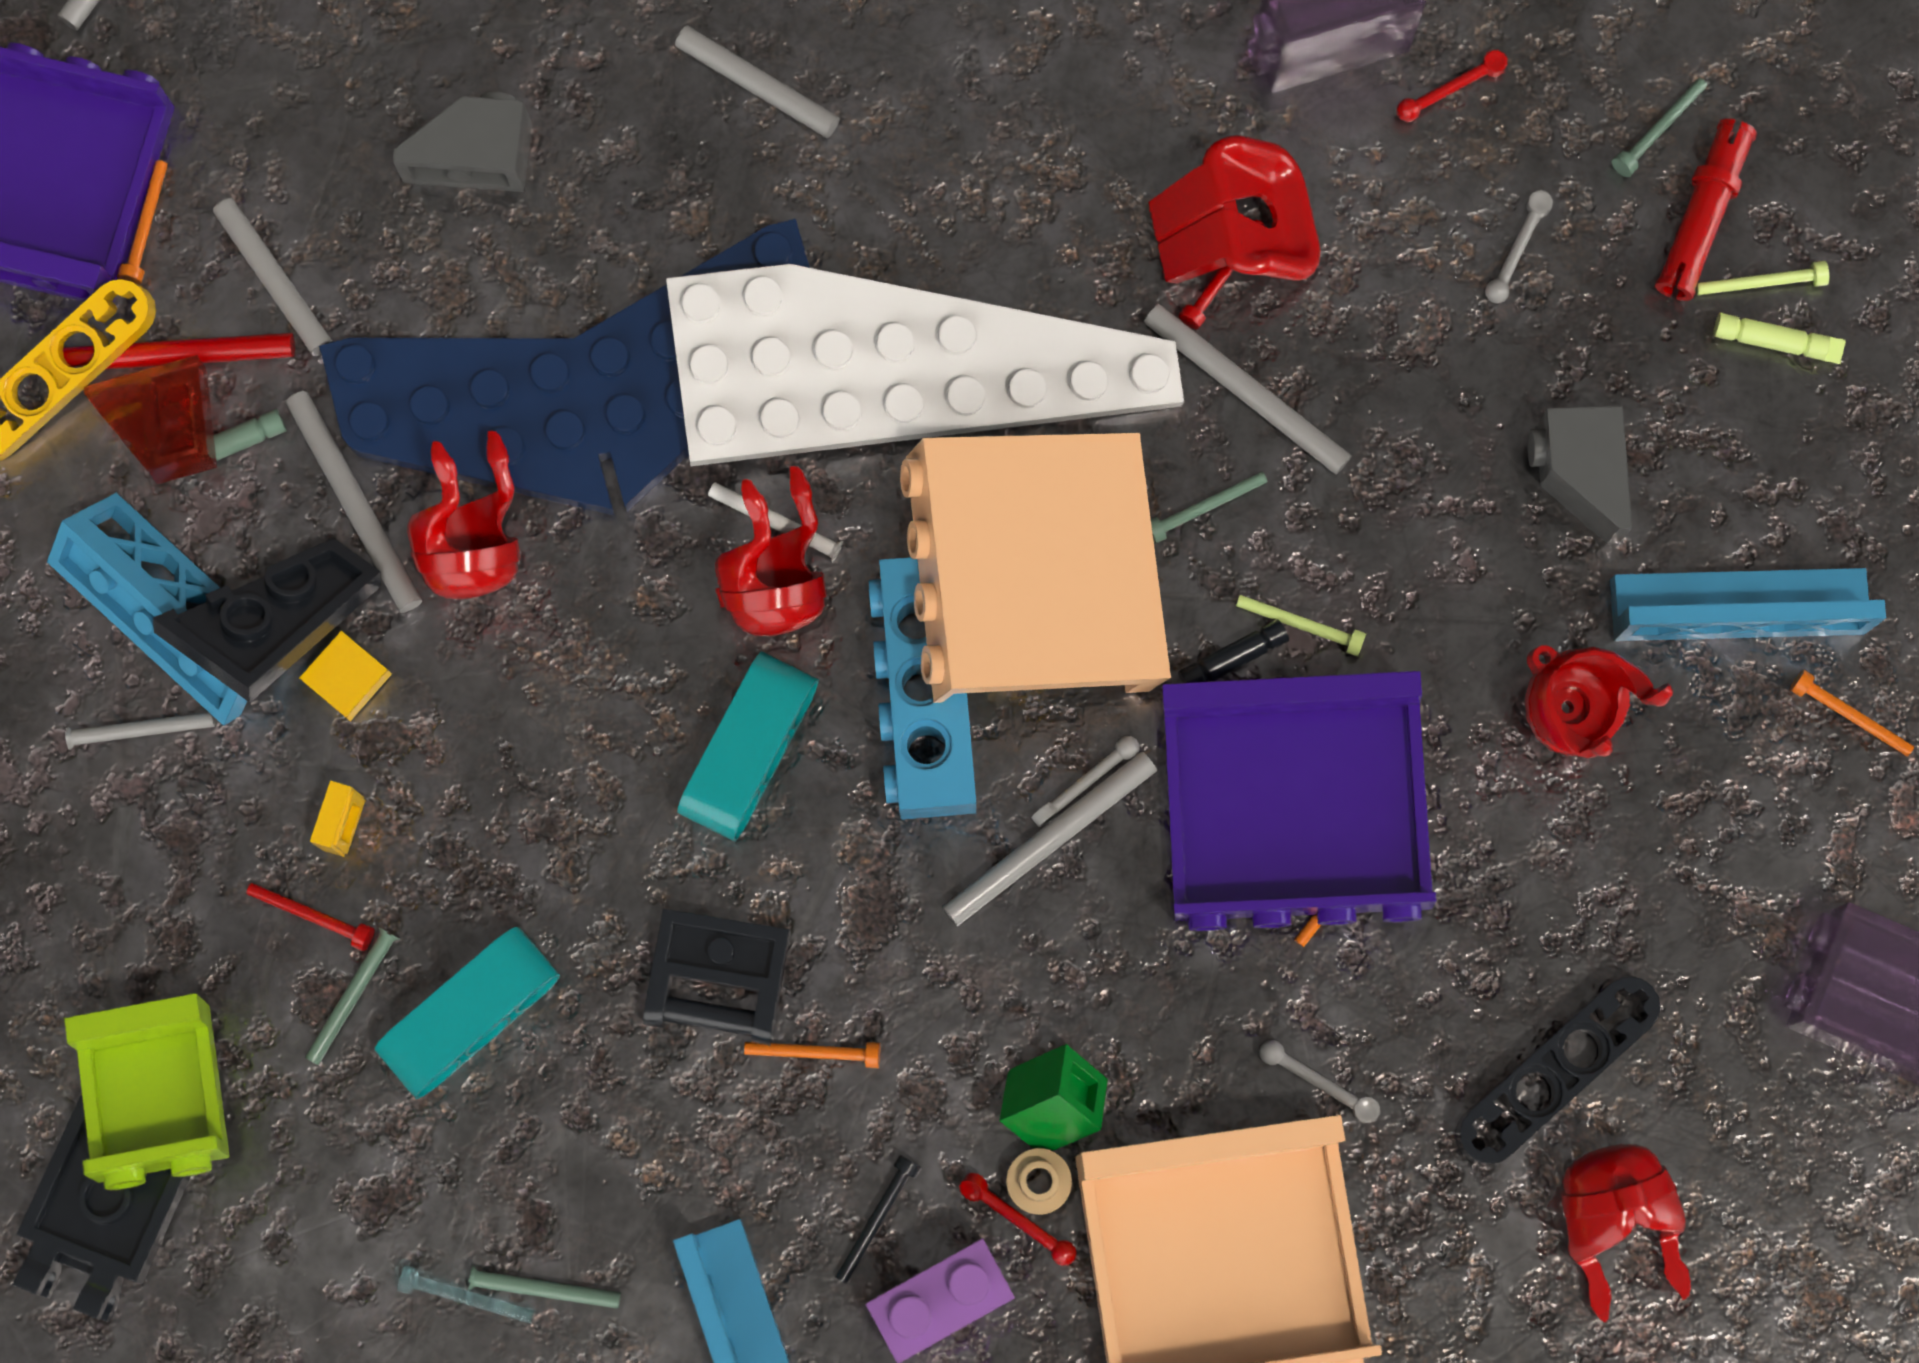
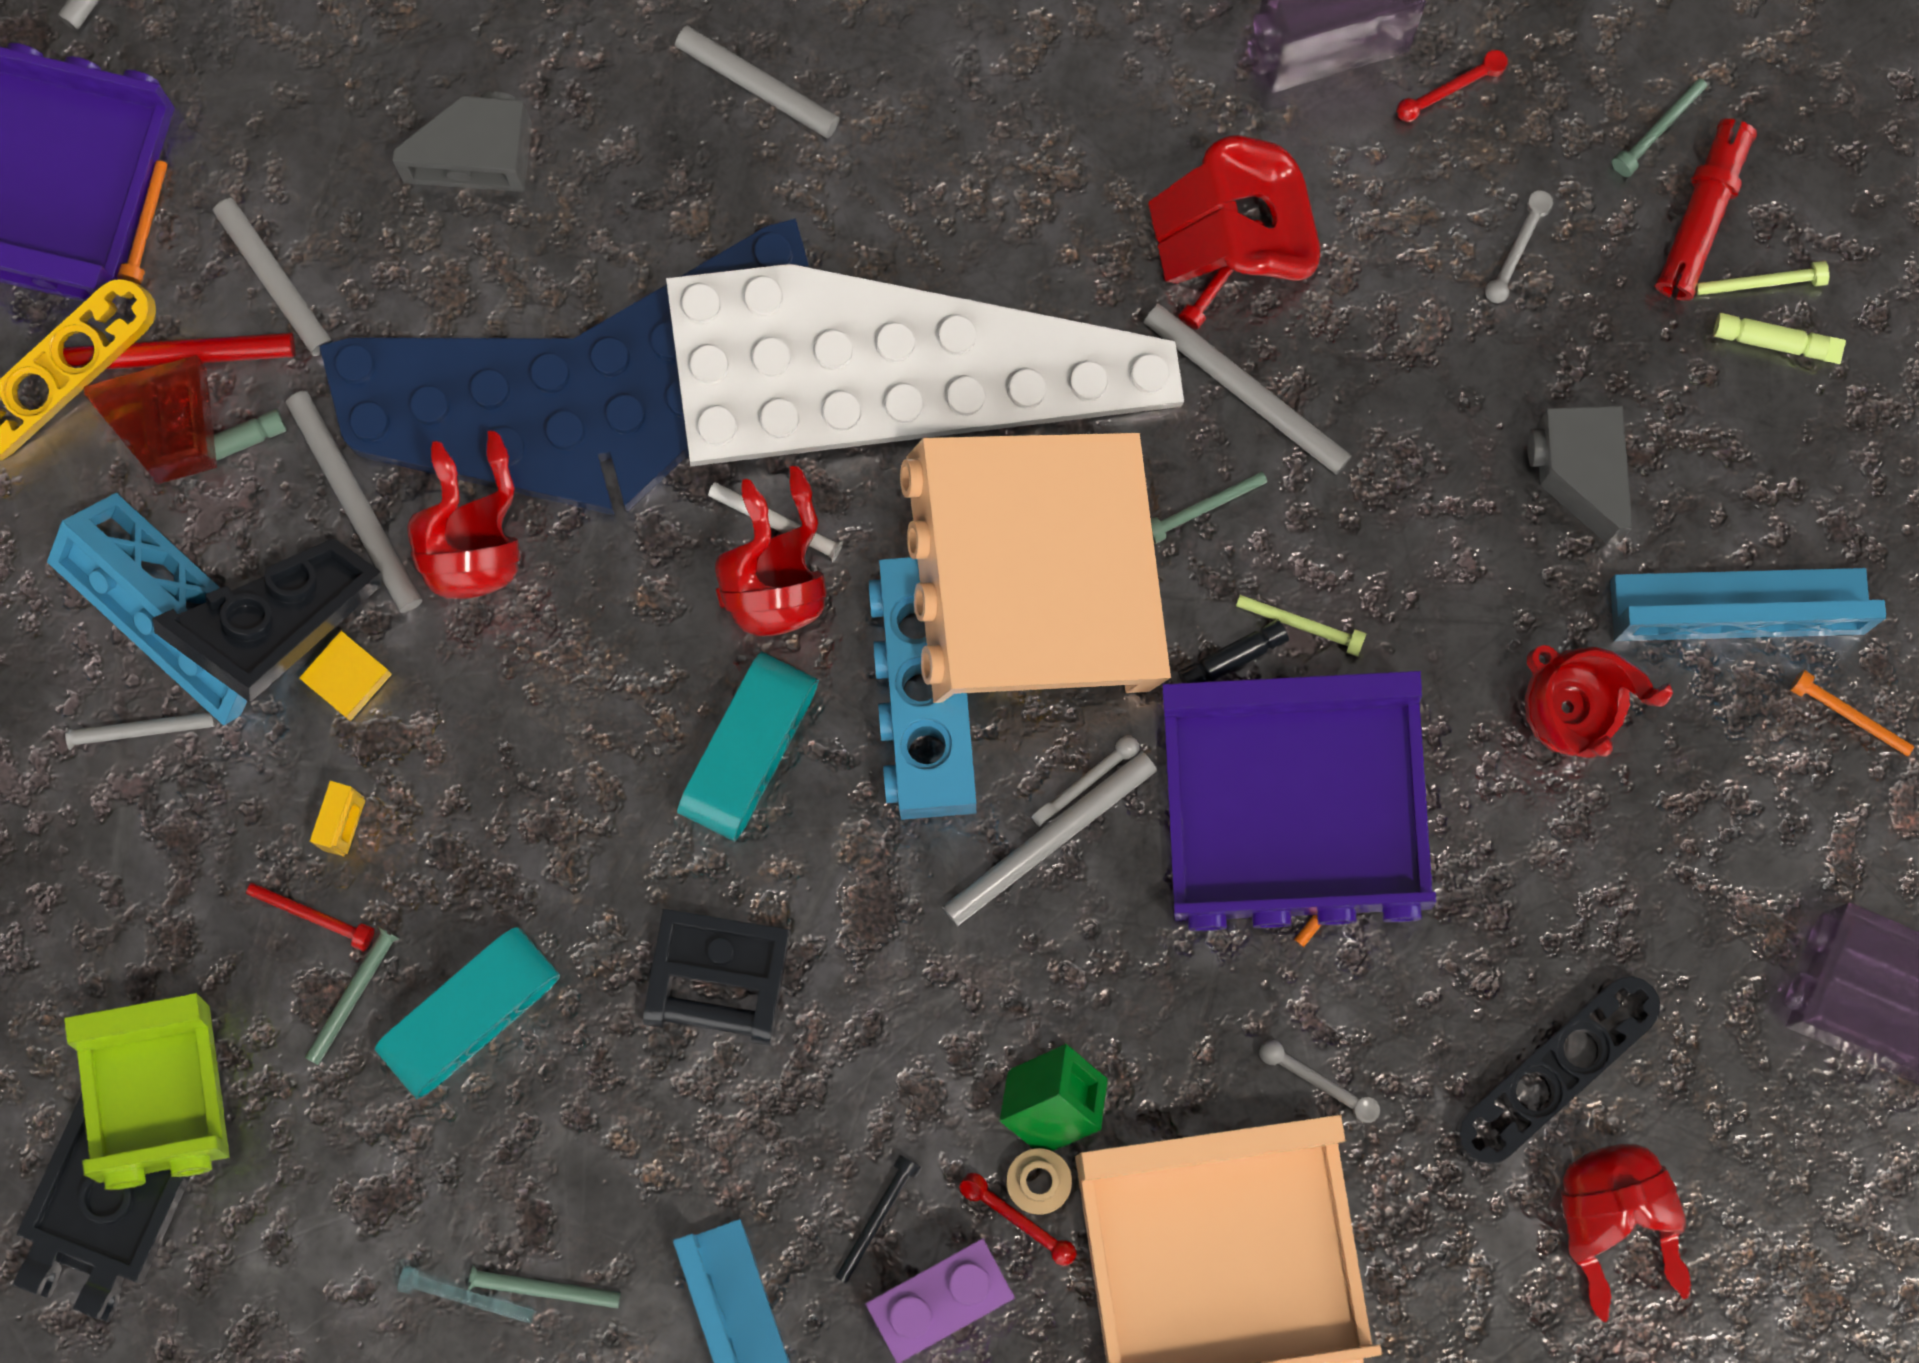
(870, 1054): orange piece -> none

